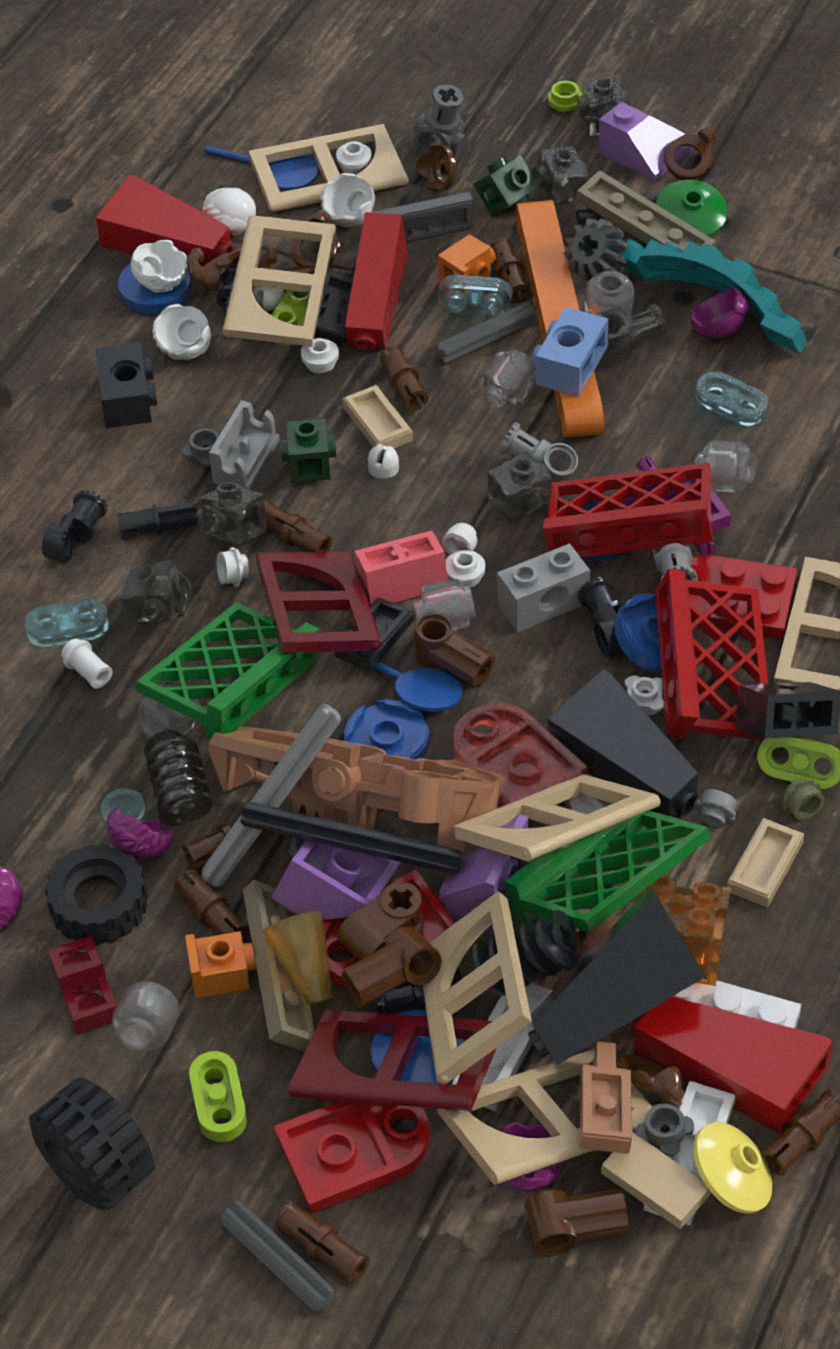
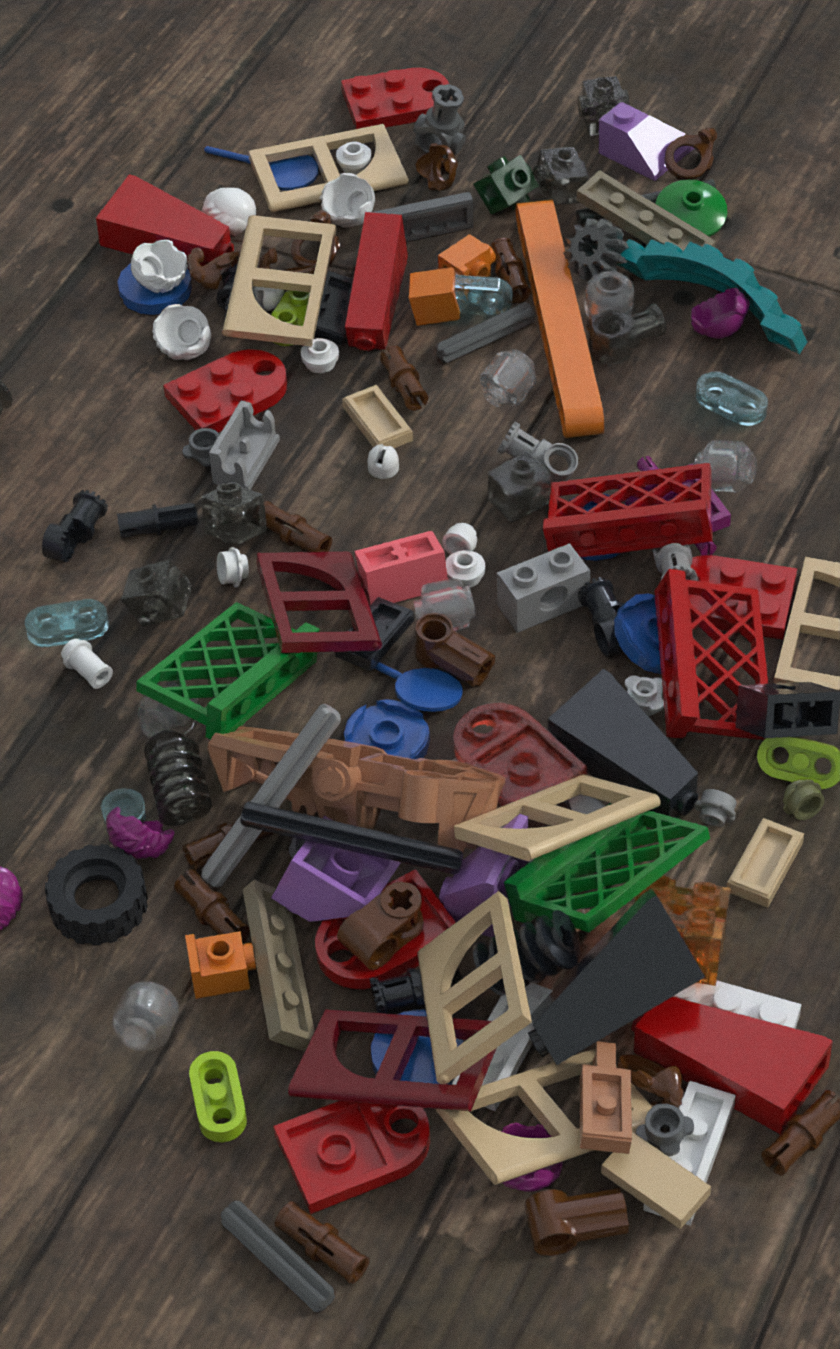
(83, 984): dark red slope -> none
(92, 1143): black tyre -> none
(124, 385): black brick -> none
(214, 390): none -> red plate
(303, 954): clear yellow piece -> none
(308, 450): dark green brick -> none
(391, 96): none -> red plate
(401, 960): reddish brown piece -> none
(433, 296): none -> orange panel
(564, 96): lime plate -> none
(570, 351): medium blue brick -> none
(732, 1167): light yellow dish -> none

